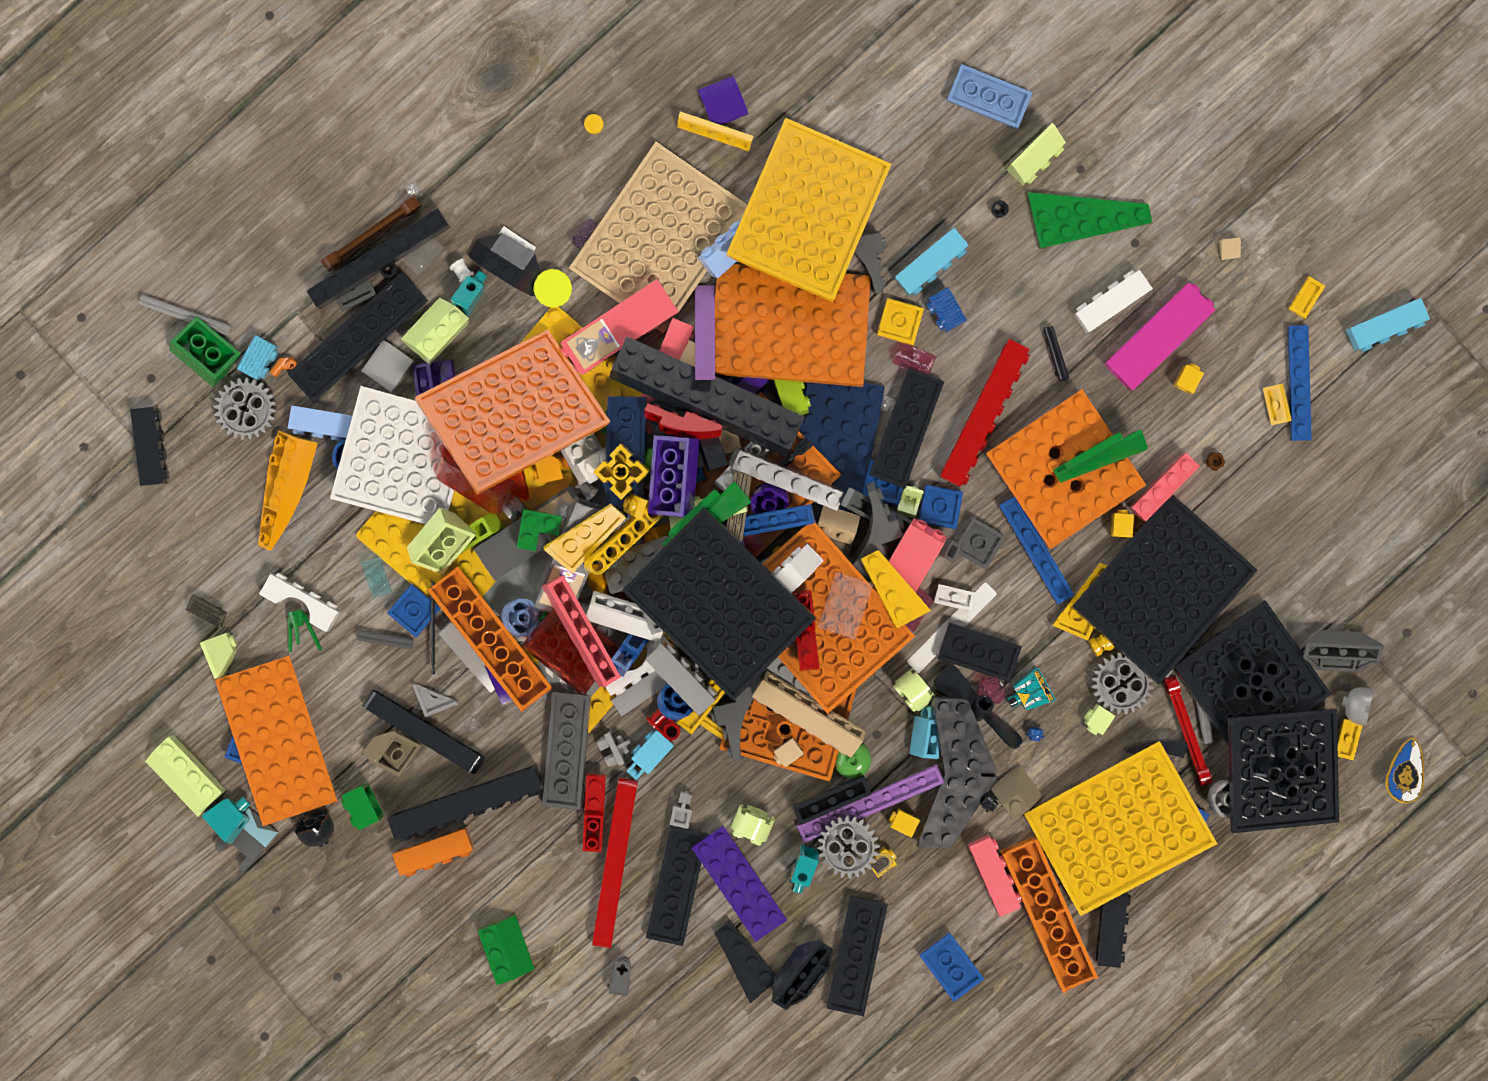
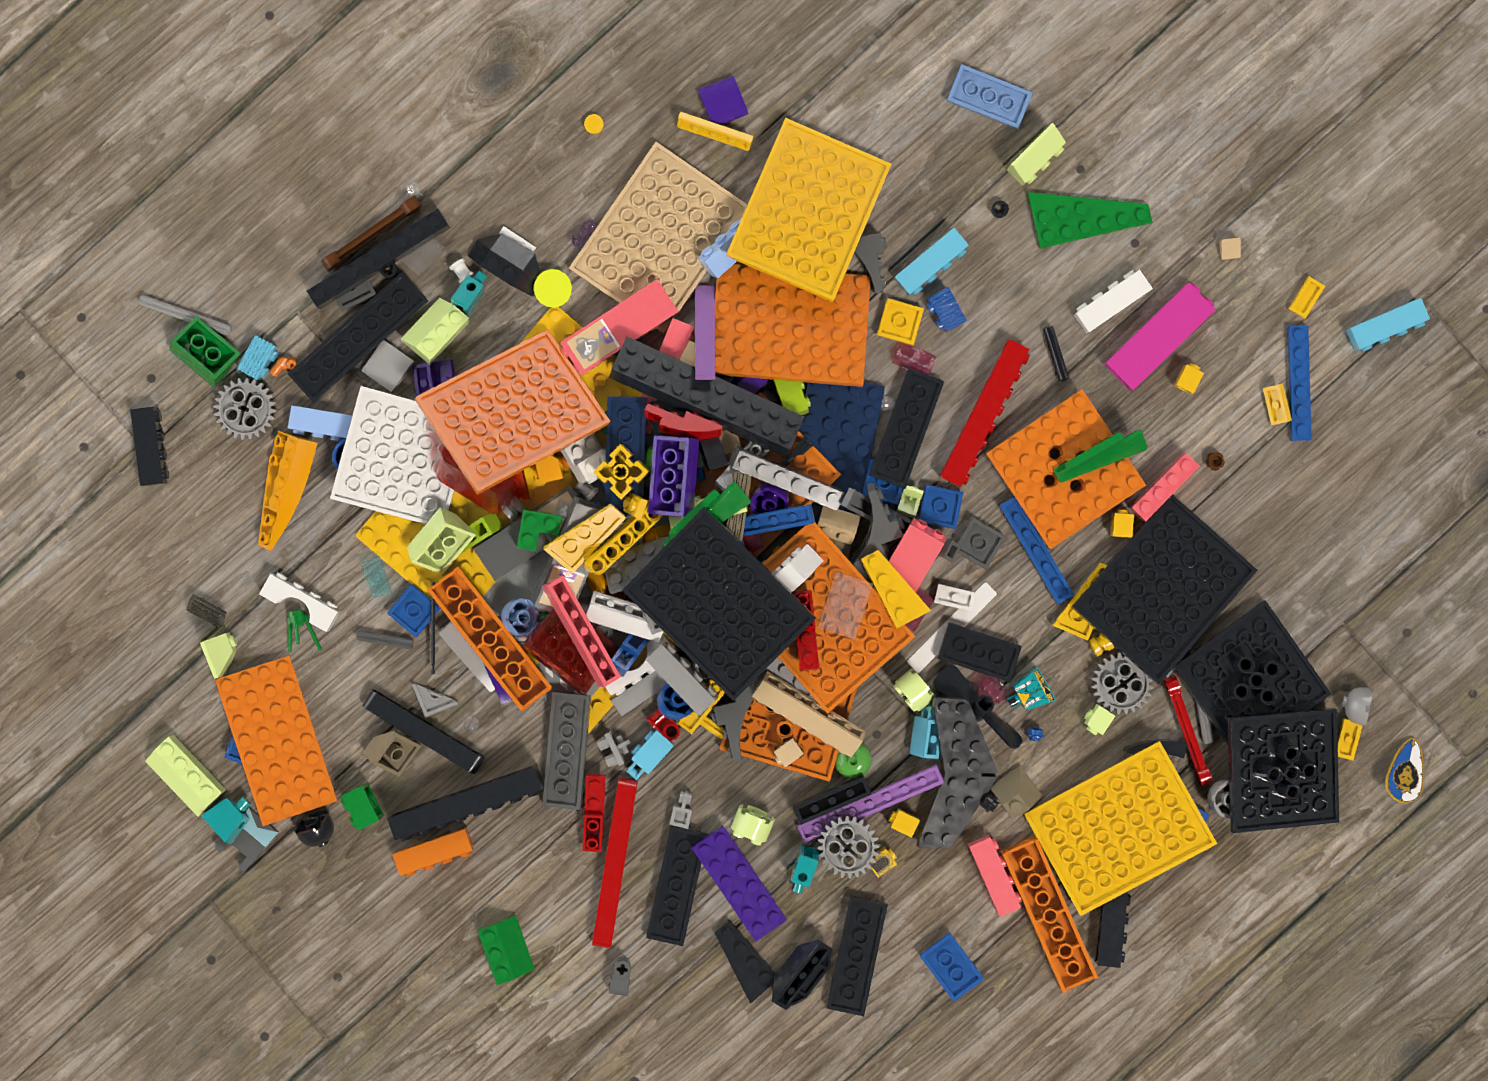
(1342, 651): dark grey wedge -> none

